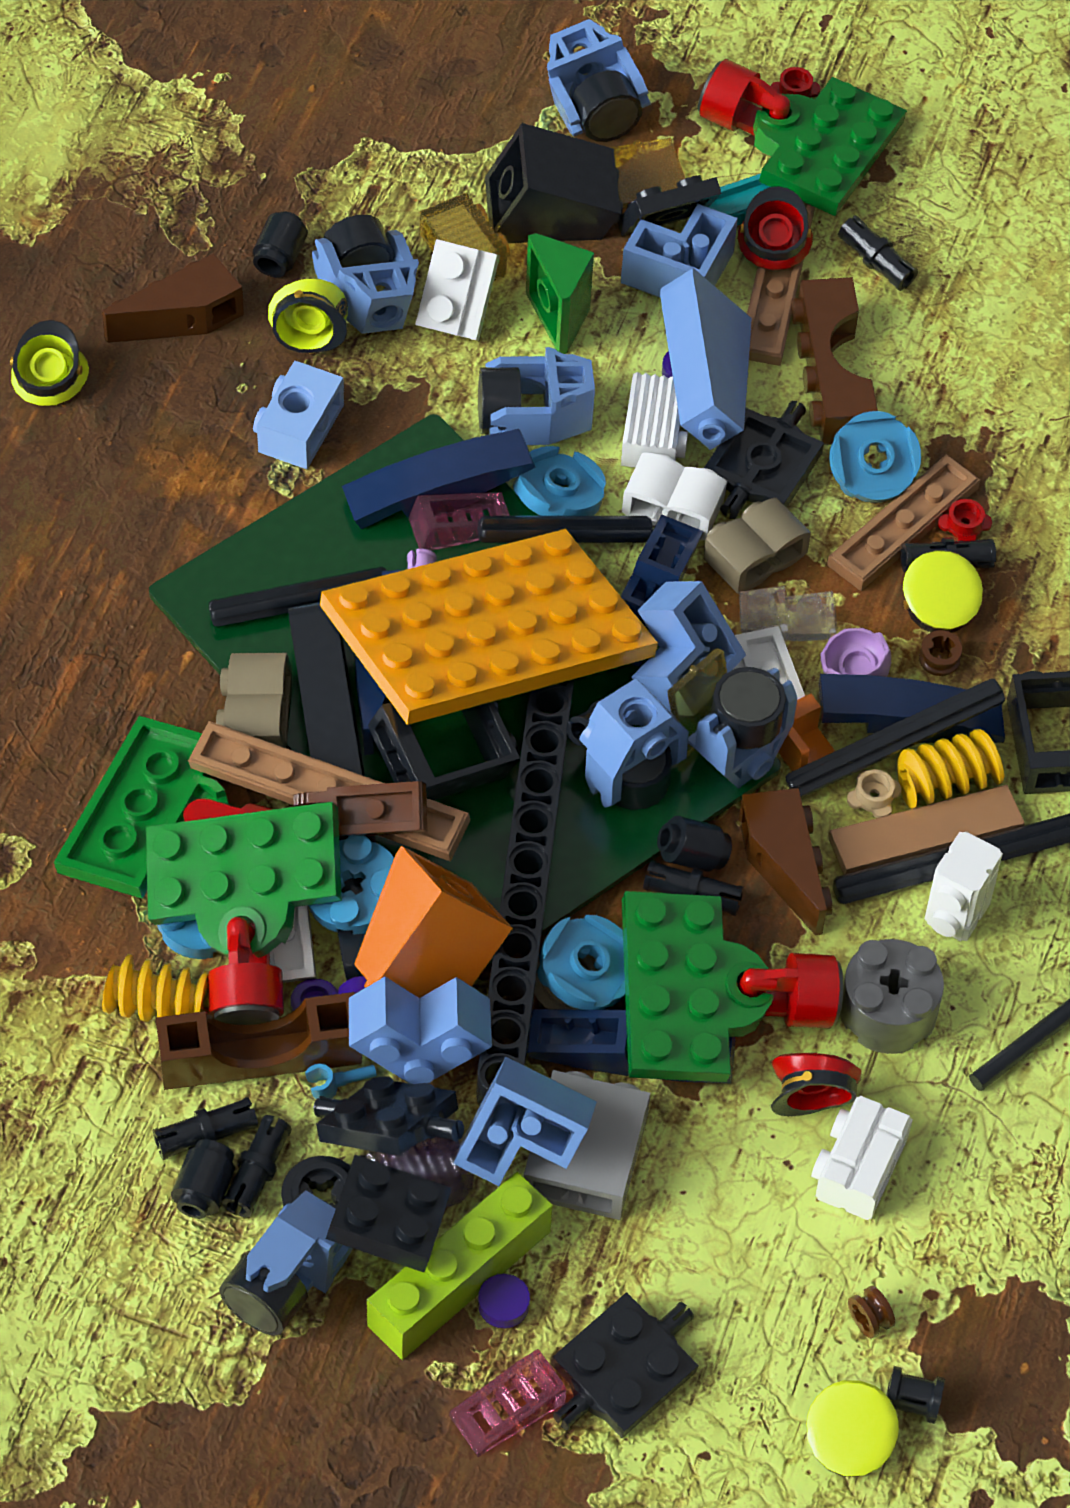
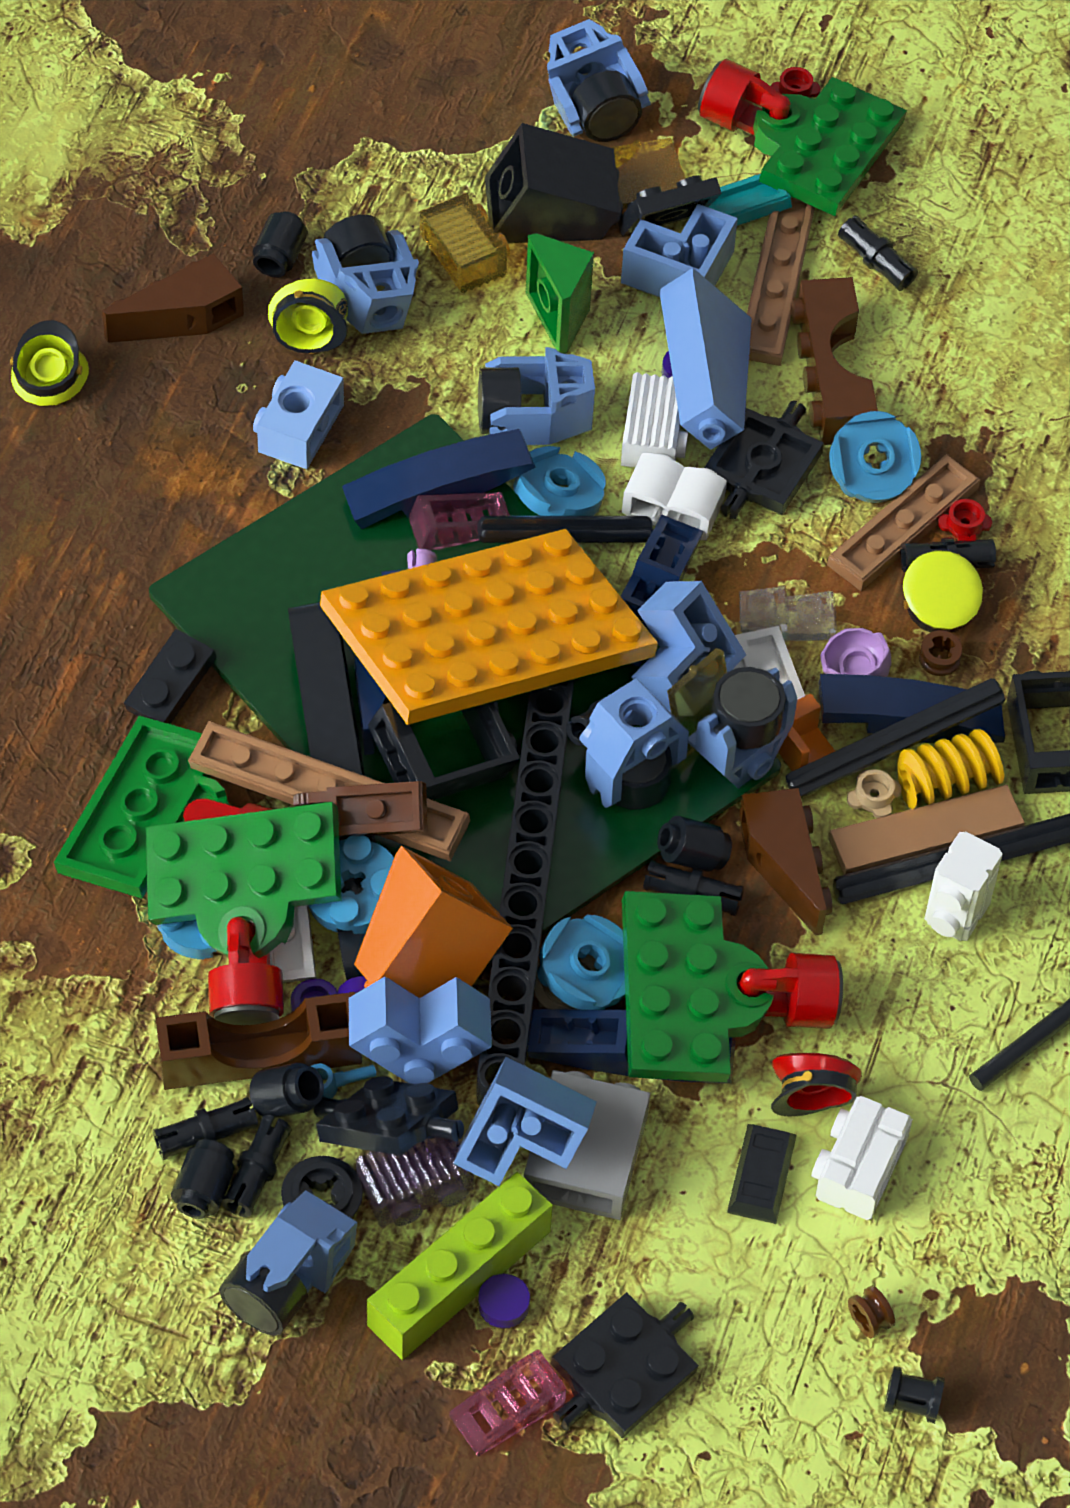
(153, 992): yellow piece -> none
(170, 678): none -> black plate
(257, 695): dark tan brick -> none
(278, 599): black axle -> none
(286, 1090): none -> black brick
(389, 1213): black plate -> none
(457, 290): white plate -> none
(756, 544): dark tan brick -> none
(761, 1173): none -> black tile
(775, 229): red piece -> none
(852, 1428): neon yellow piece -> none
(891, 995): flat silver brick -> none

